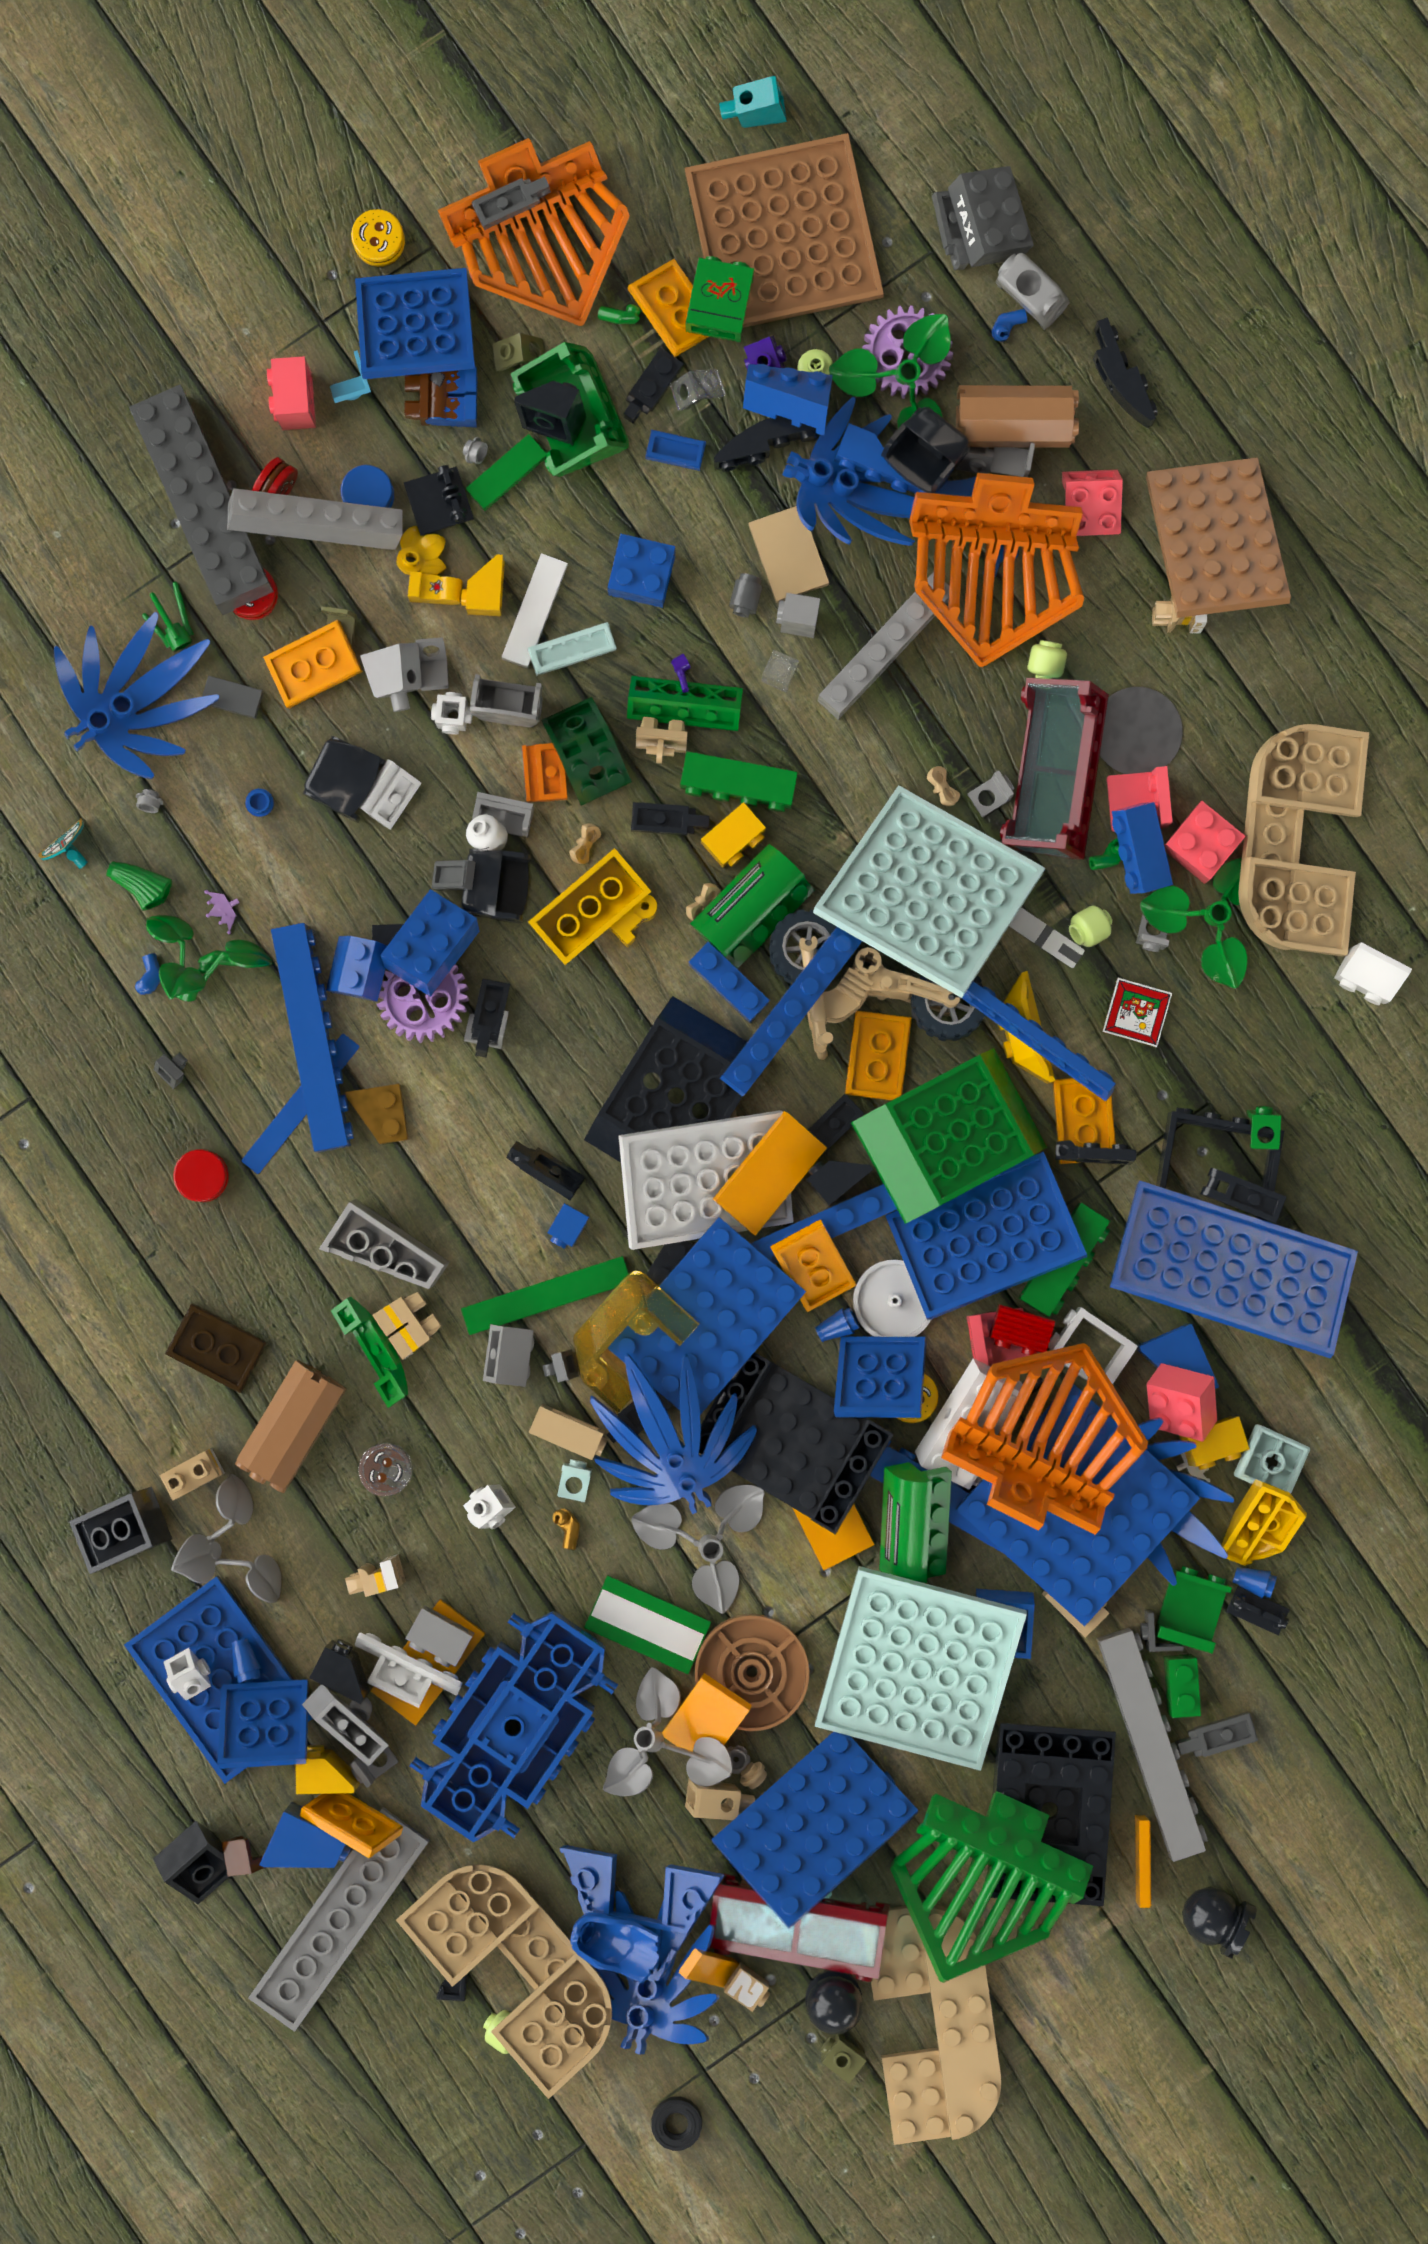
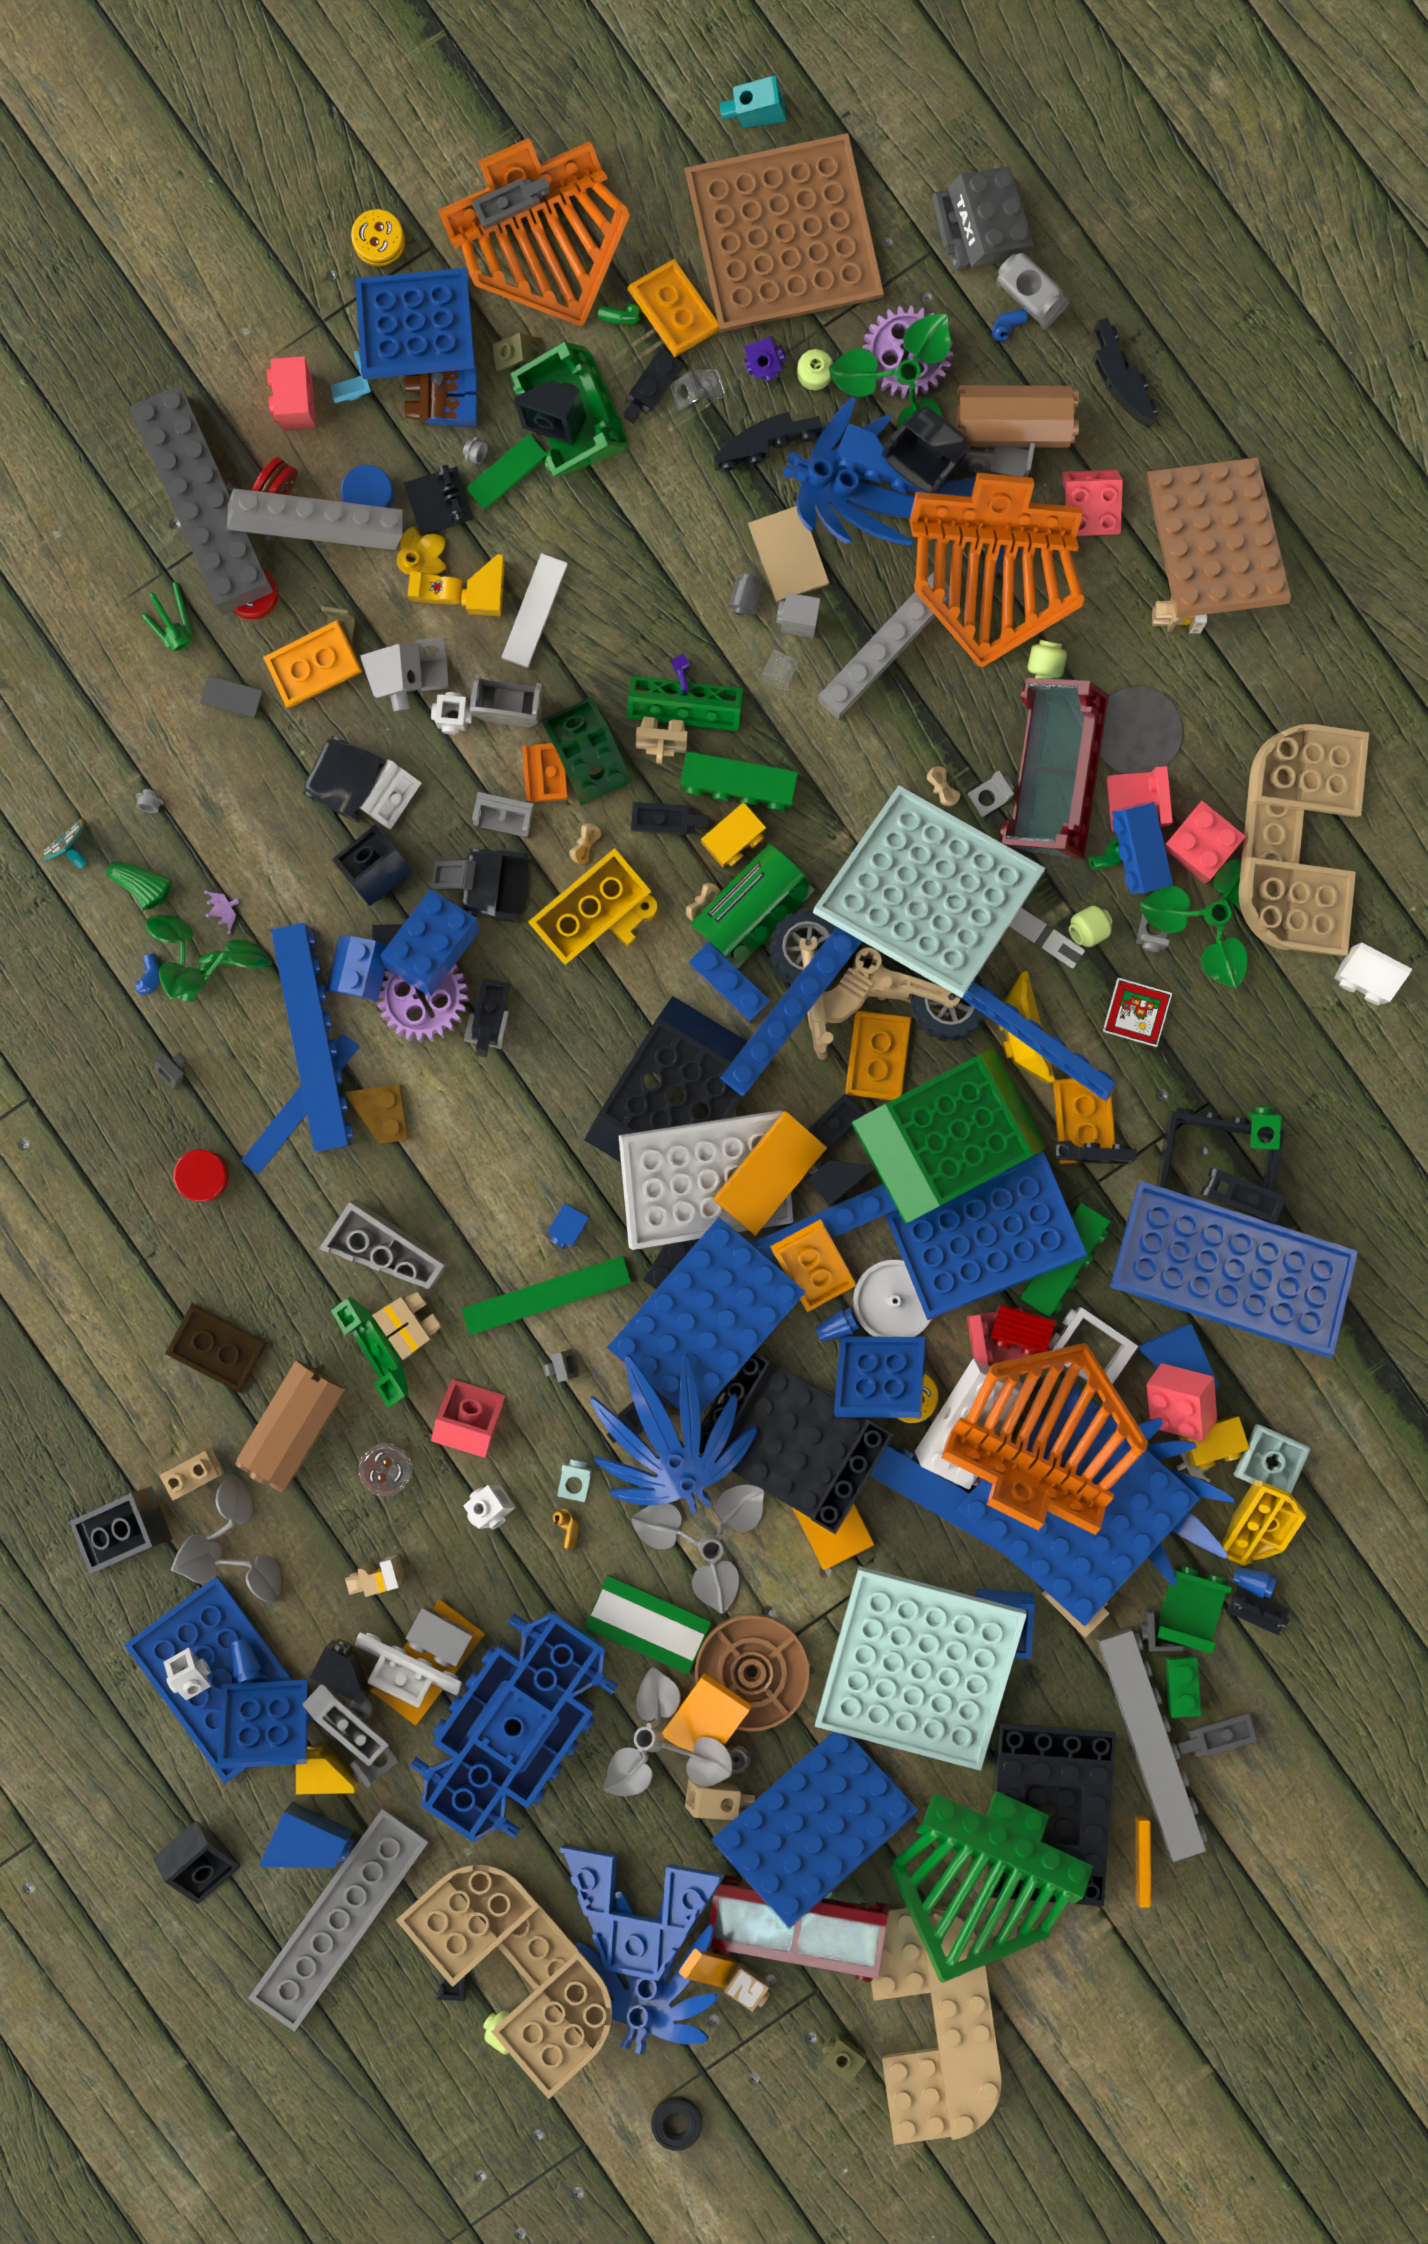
(113, 713): blue plant -> none
(239, 1858): panel -> none
(259, 802): blue plate -> none
(352, 1822): light orange tile -> none
(372, 865): none -> black slope
(468, 1418): none -> coral slope
(486, 833): white head -> none
(508, 1355): light grey brick -> none
(546, 1169): black hinge -> none
(568, 1432): tan window -> none
(572, 648): light aqua plate -> none
(616, 1945): blue hair -> none
(635, 1304): clear yellow windscreen -> none
(641, 570): blue piece -> none
(675, 450): blue tile -> none
(719, 298): green panel -> none
(753, 1775): tan plate -> none
(789, 394): blue wedge -> none
(834, 2002): black tile -> none
(915, 1521): green brick -> none
(1216, 1919): black tile -> none

